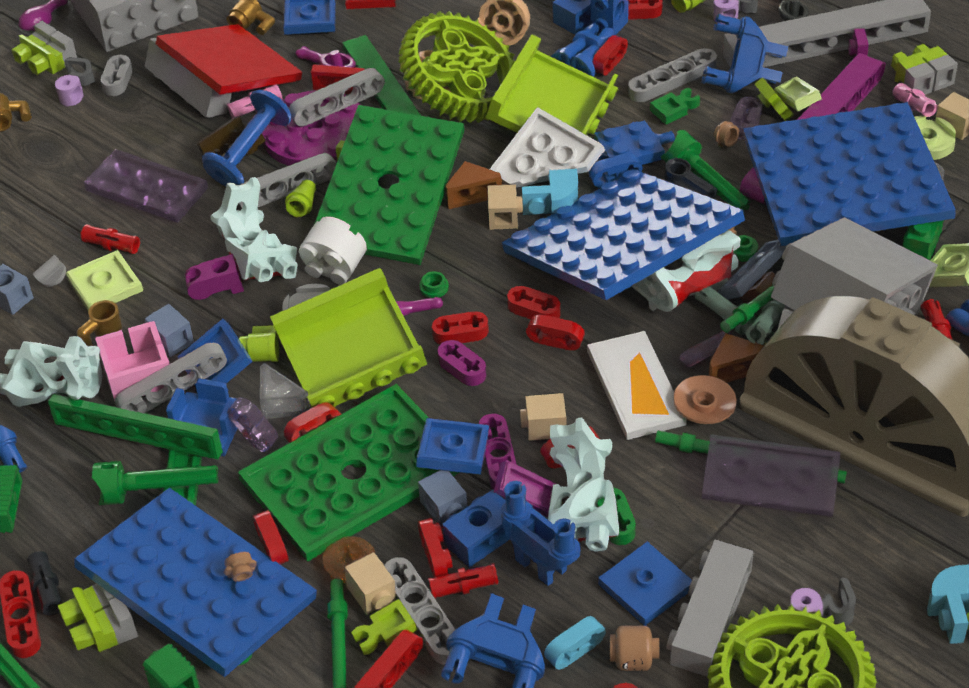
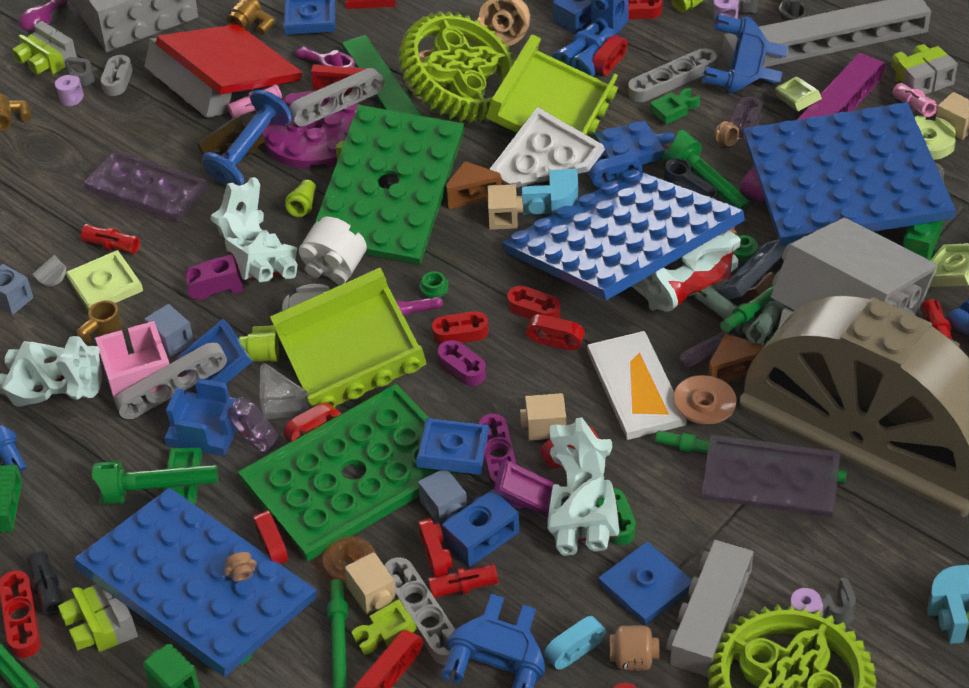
(136, 426): green tile -> none
(287, 174): light grey beam -> none
(535, 537): blue connector -> none
(770, 97): lime plate -> none
(859, 43): magenta plate -> none

